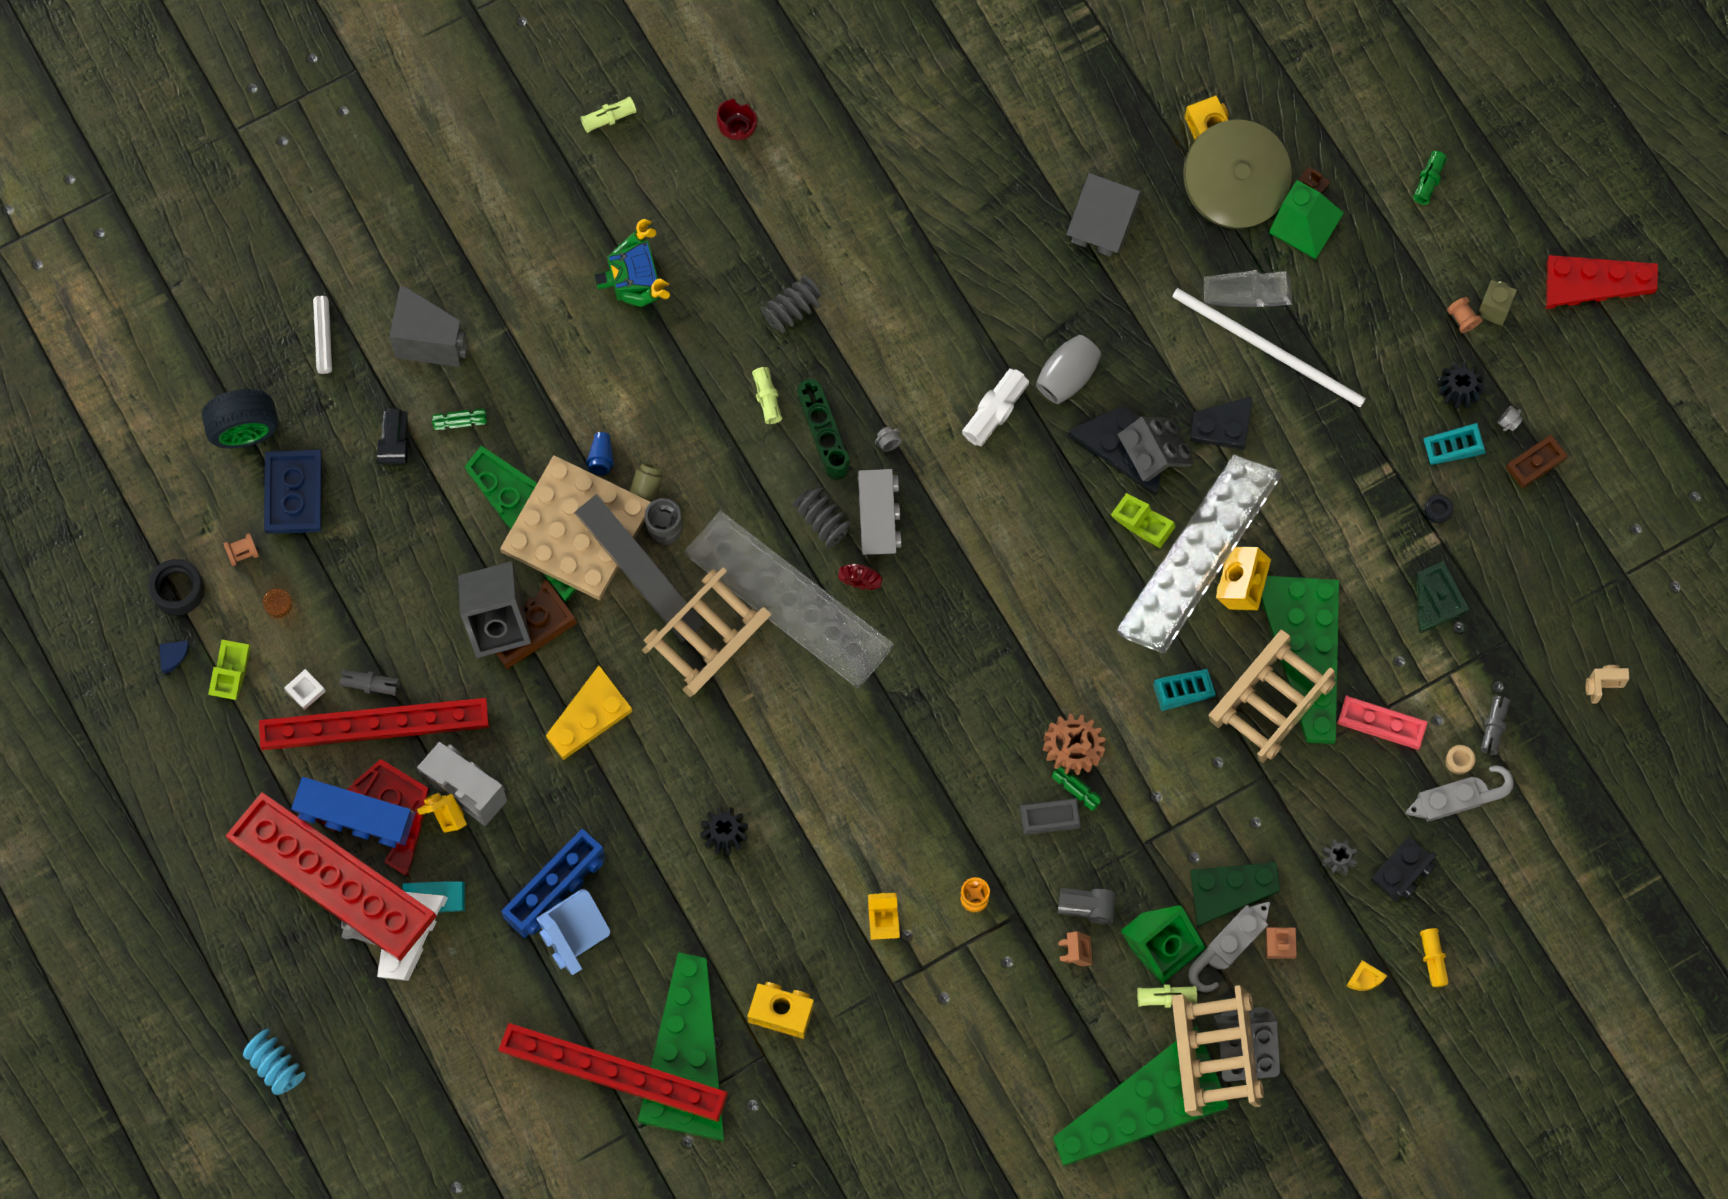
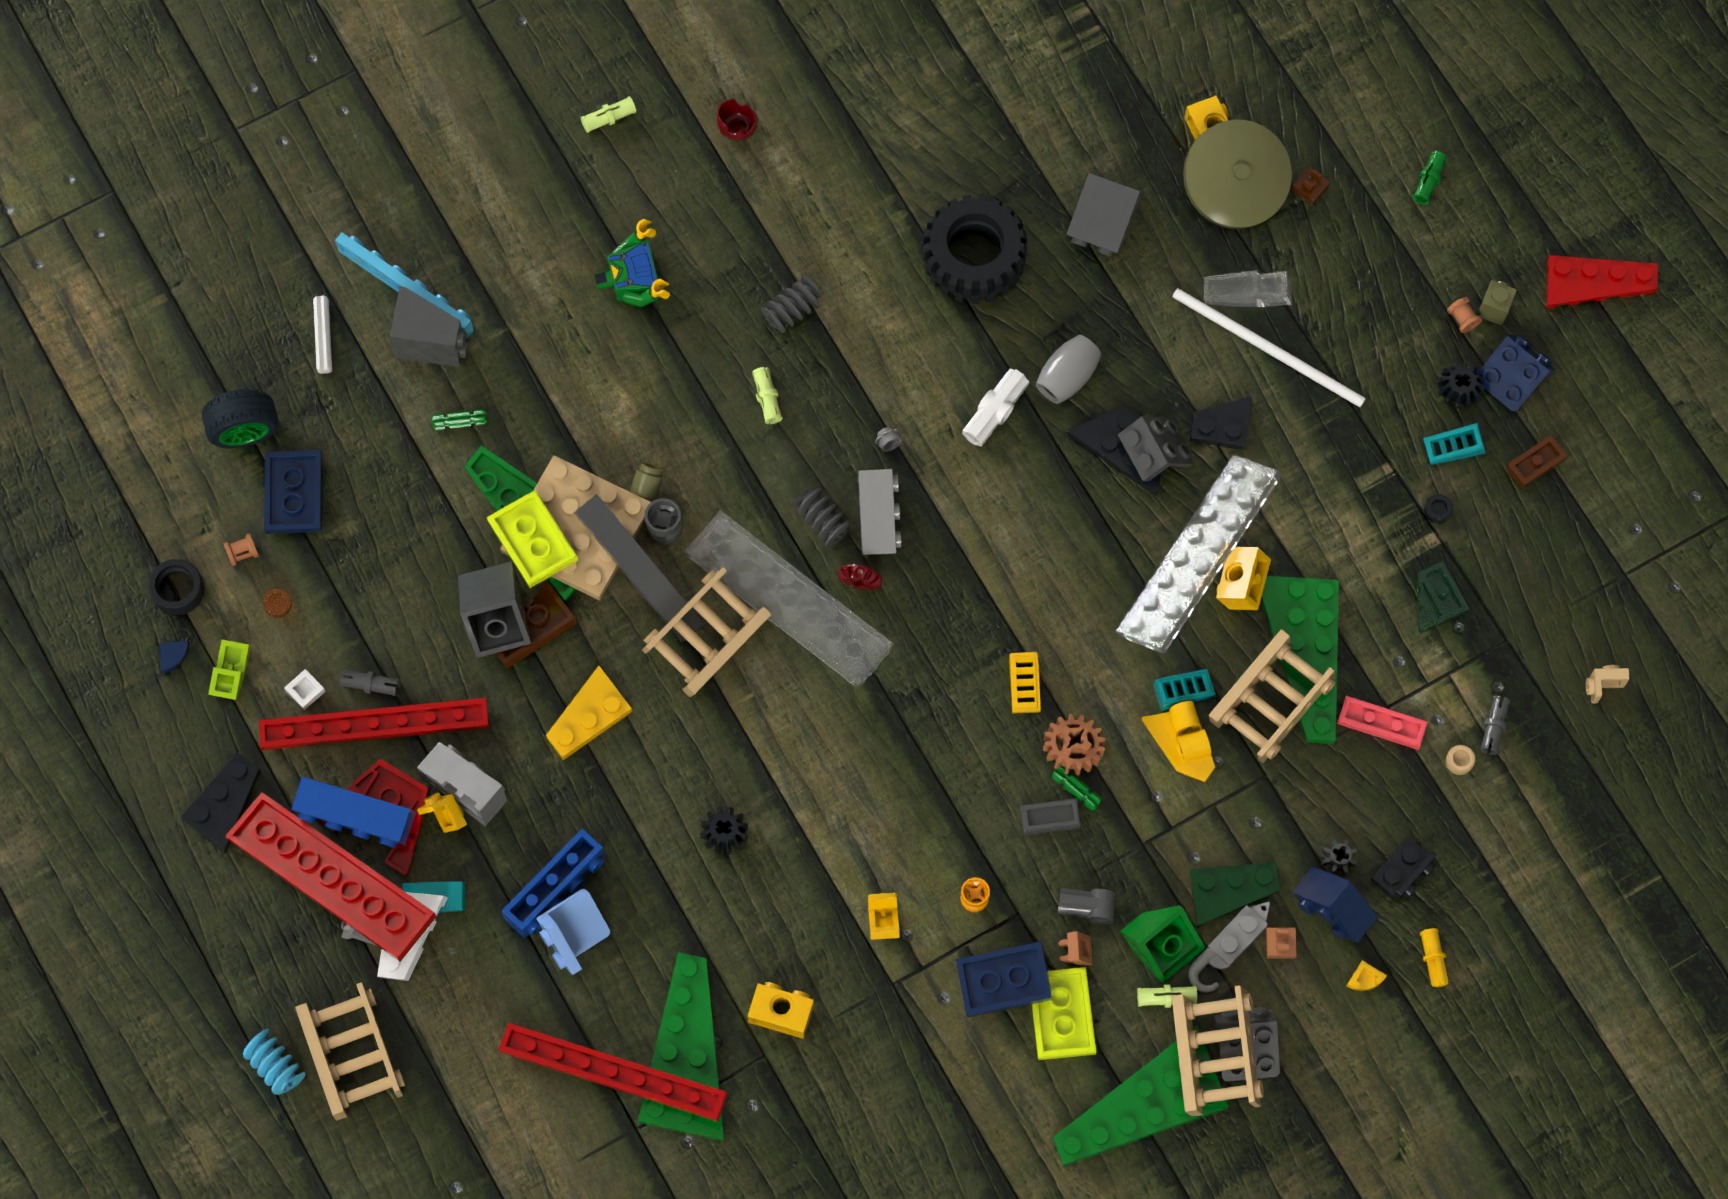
(223, 801): none -> black wing
(321, 1046): none -> tan fence
(393, 445): black piece -> none
(395, 276): none -> medium azure plate
(532, 539): none -> neon yellow tile
(600, 455): blue cone -> none
(822, 429): dark green beam -> none
(981, 217): none -> black tyre
(1004, 979): none -> dark blue plate
(1025, 658): none -> yellow slope
(1065, 1023): none -> neon yellow tile
(1143, 521): lime slope -> none
(1182, 740): none -> yellow panel
(1306, 220): green slope -> none
(1336, 903): none -> dark blue brick
(1459, 796): light grey plate -> none
(1510, 419): light grey plate -> none
(1515, 371): none -> dark blue bracket

